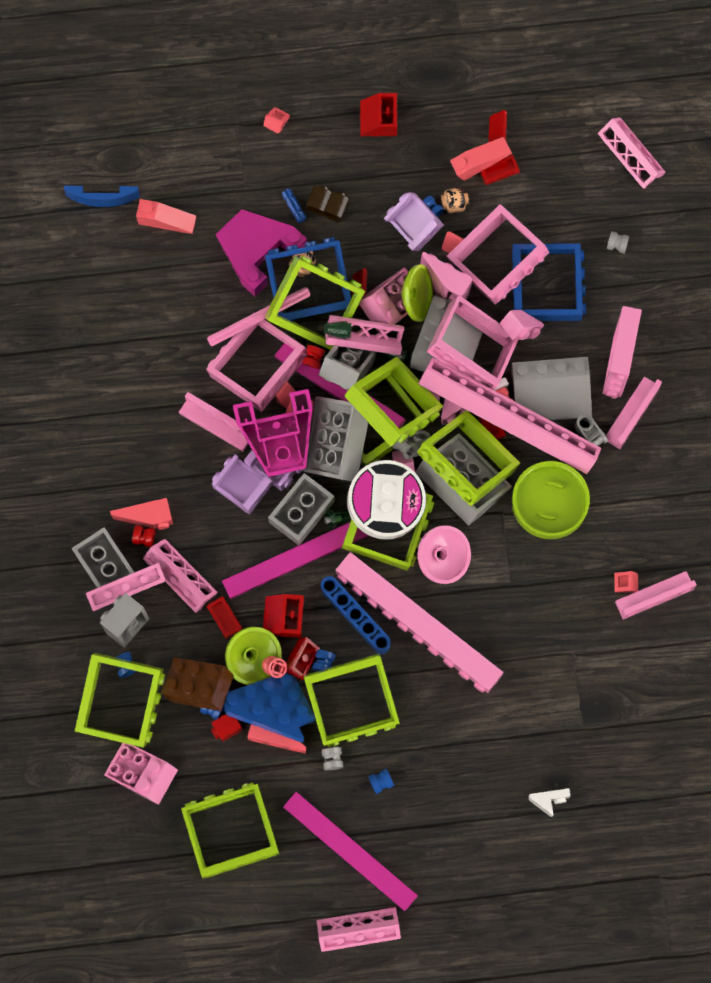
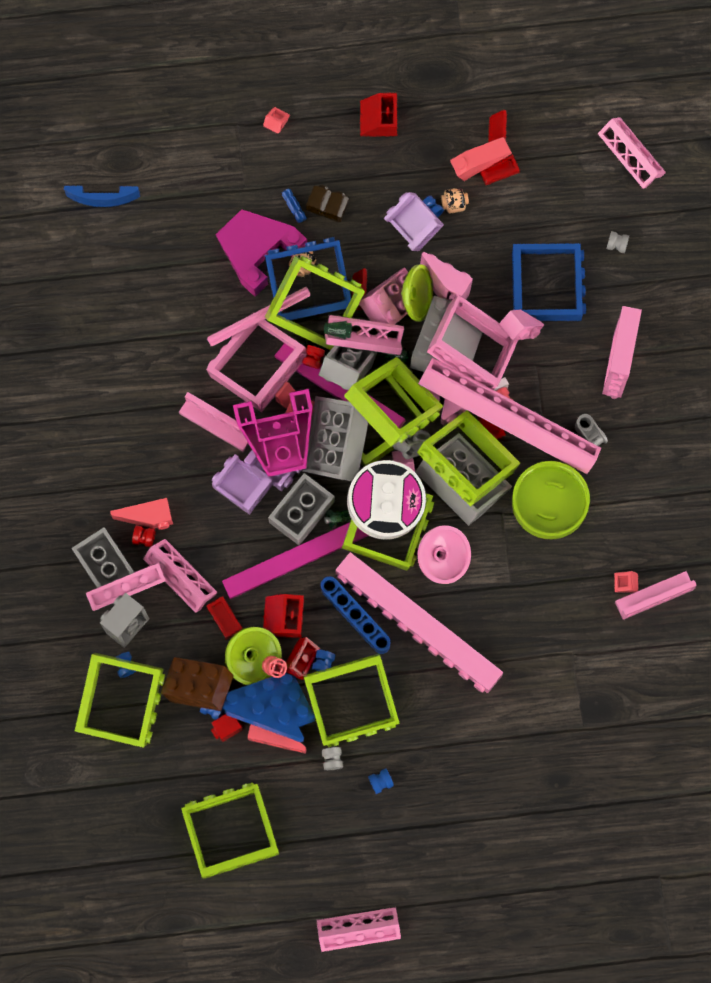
(141, 772): bright pink slope -> none
(164, 217): coral slope -> none
(350, 851): dark pink tile -> none
(451, 241): coral slope -> none
(478, 235): bright pink window -> none
(543, 799): white slope -> none
(553, 387): light grey slope -> none
(632, 412): bright pink fence -> none

